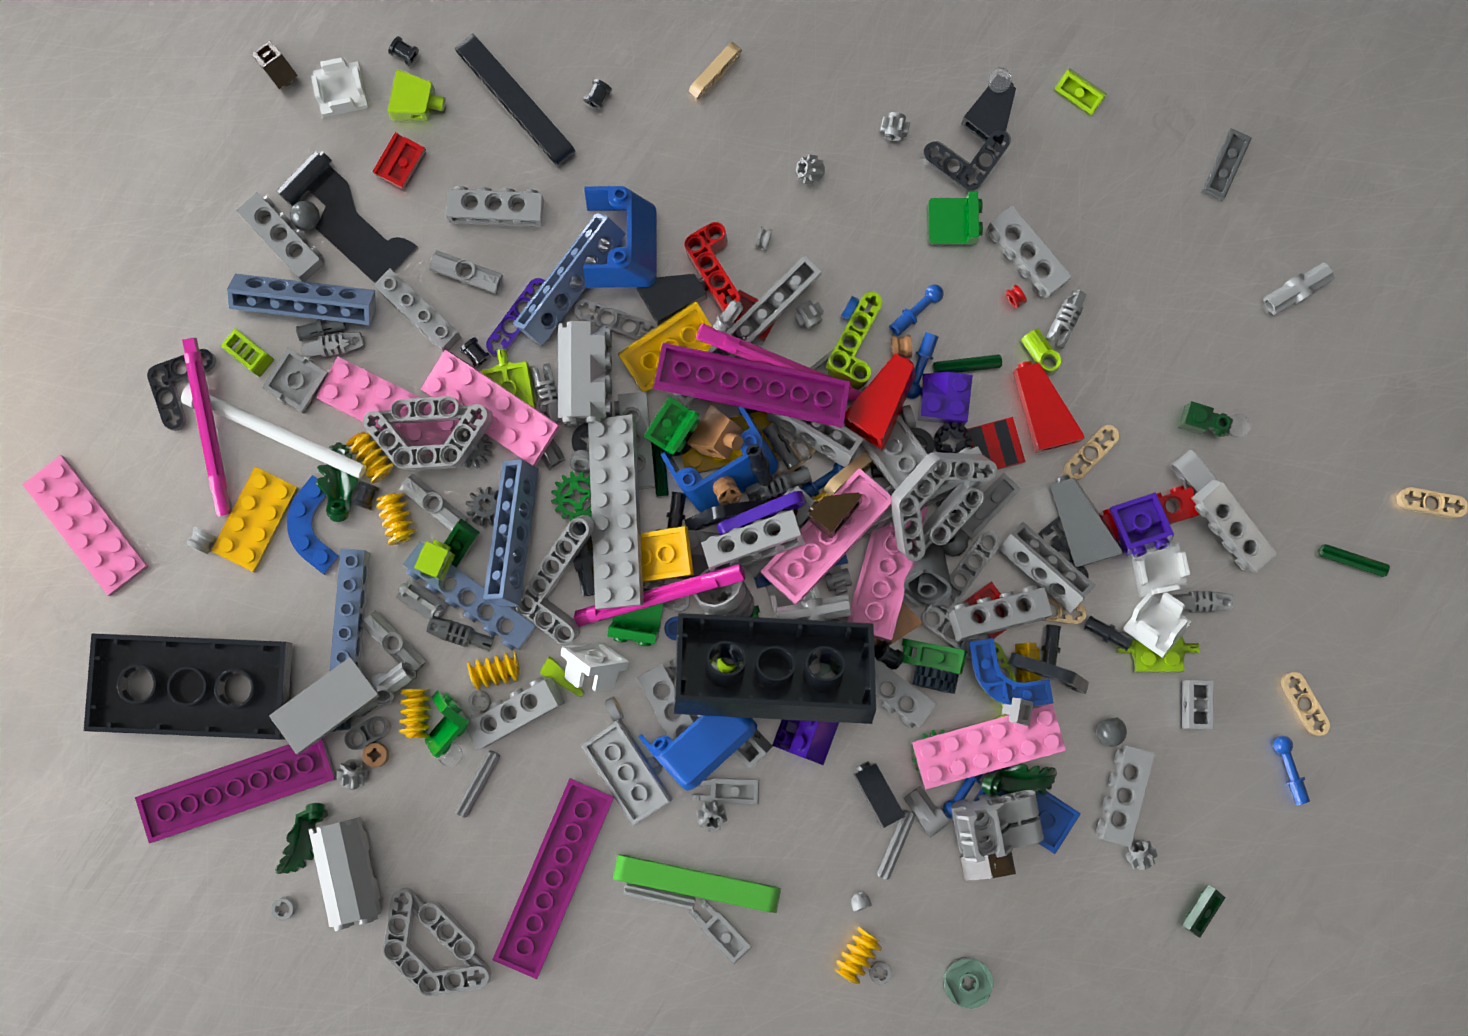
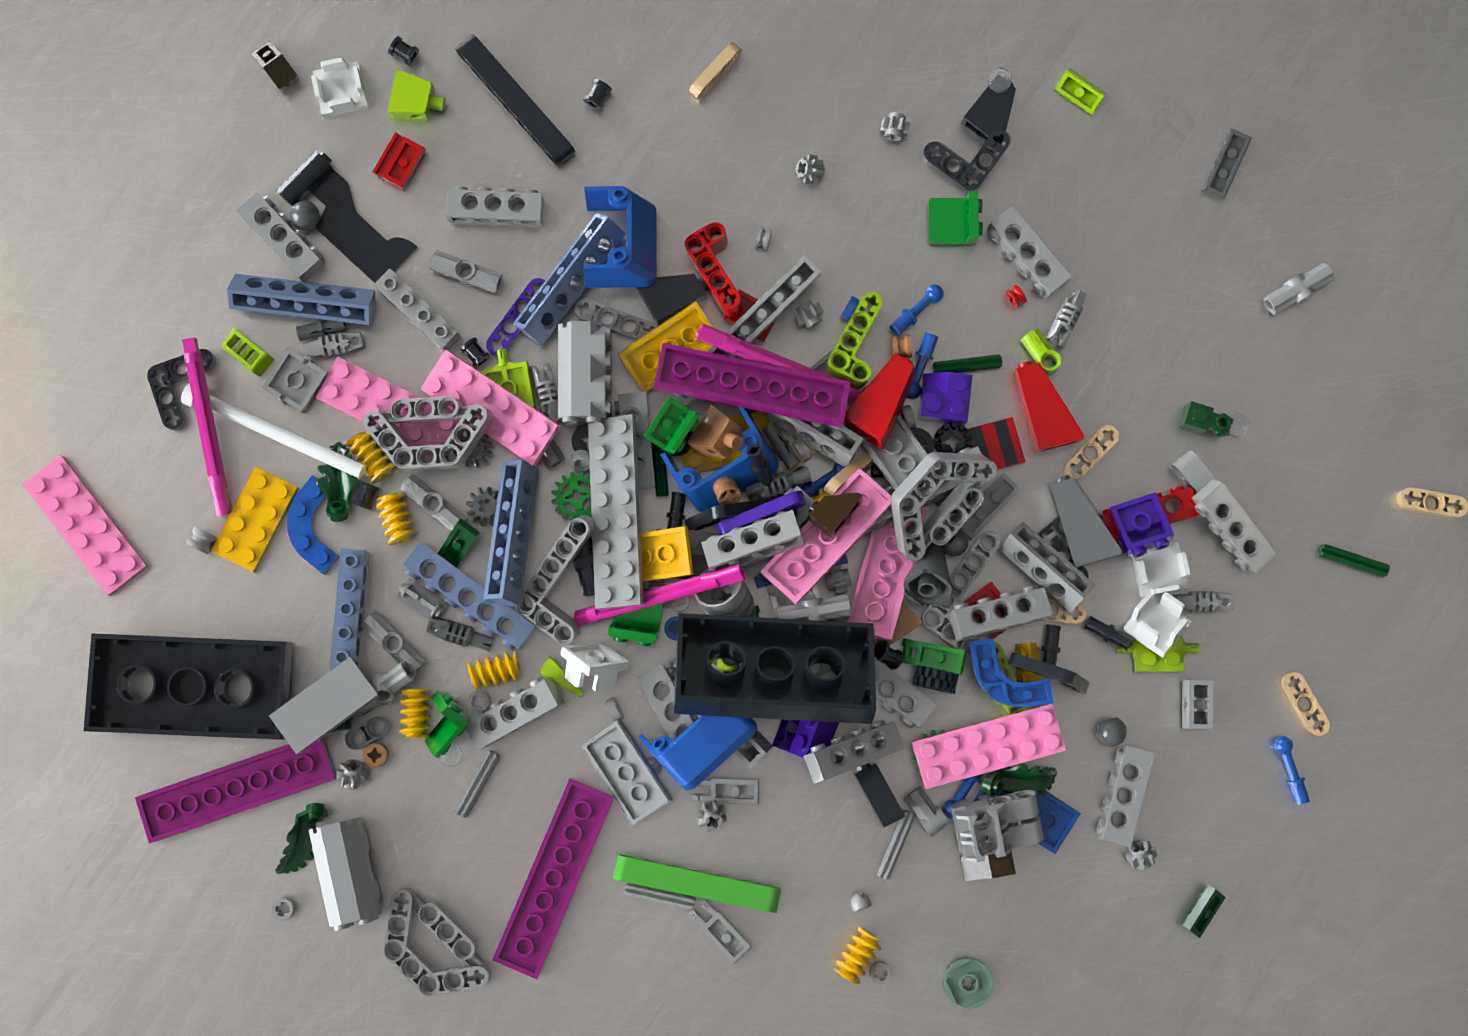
(435, 559): lime brick -> none
(726, 319): light grey axle -> none
(886, 742): none -> light grey brick
(1019, 711): light grey tile -> none

